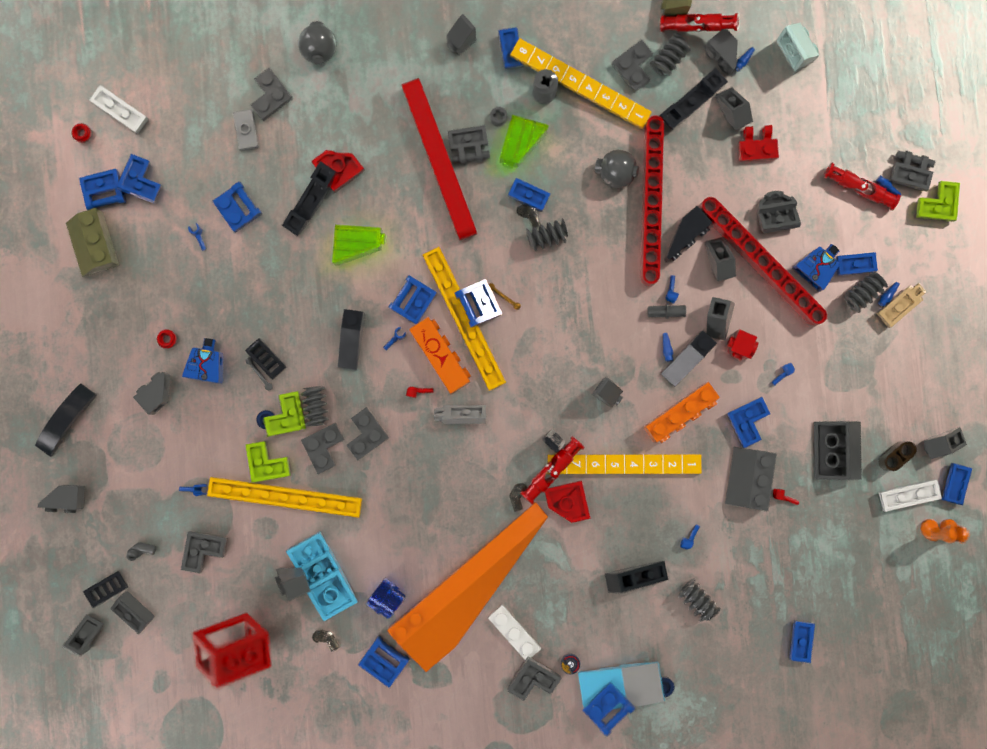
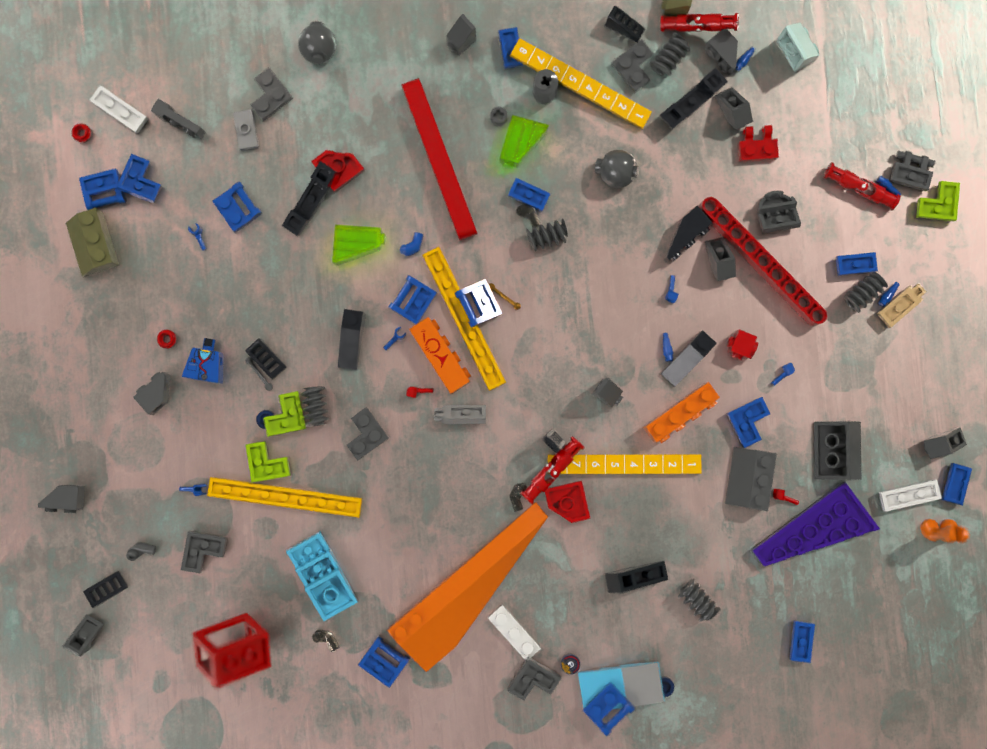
(63, 419): black slope -> none
(132, 612): dark grey slope -> none
(166, 112): none -> dark grey plate
(292, 582): dark grey slope -> none
(318, 444): dark grey plate -> none
(386, 599): clear blue piece -> none
(412, 247): none -> blue arm
(468, 138): dark grey plate -> none
(620, 21): none -> black slope
(655, 192): red beam -> none
(666, 311): dark grey axle -> none
(688, 543): blue hand -> none
(719, 318): dark grey slope -> none
(818, 267): blue torso -> none
(824, 523): none -> dark purple wing
(898, 457): dark brown beam -> none

